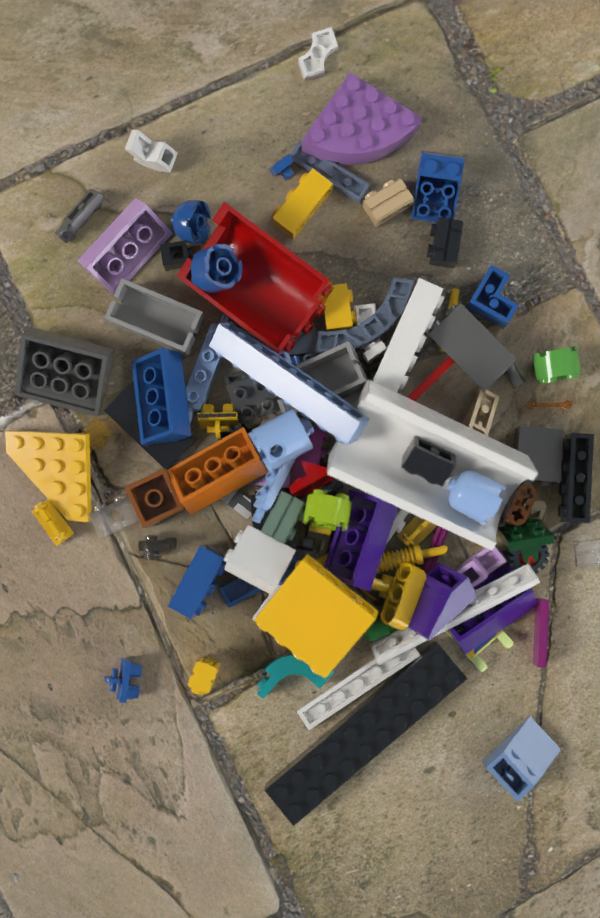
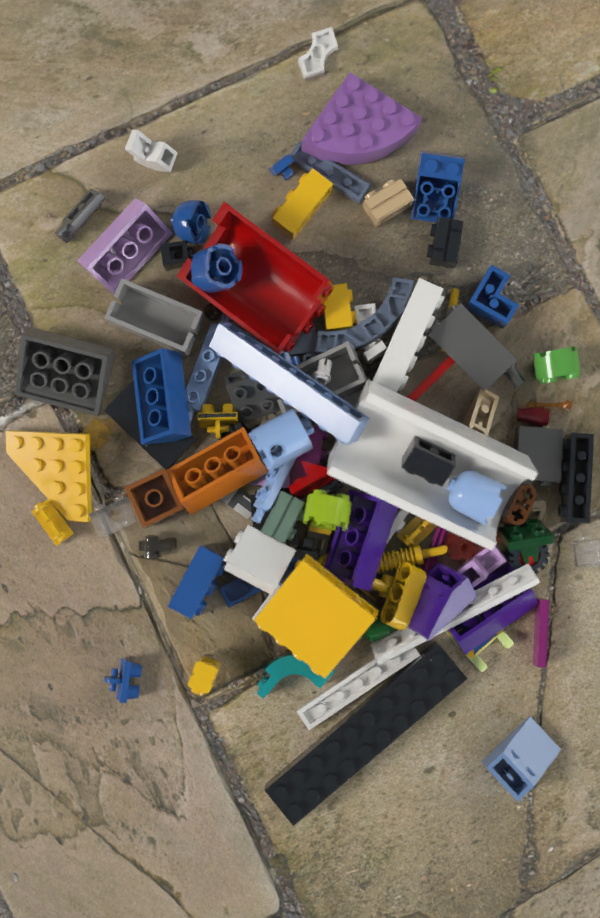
(217, 312): none -> dark brown hinge
(322, 374): none -> white pin
(460, 547): none -> clear red brick
(535, 416): none -> dark red cone

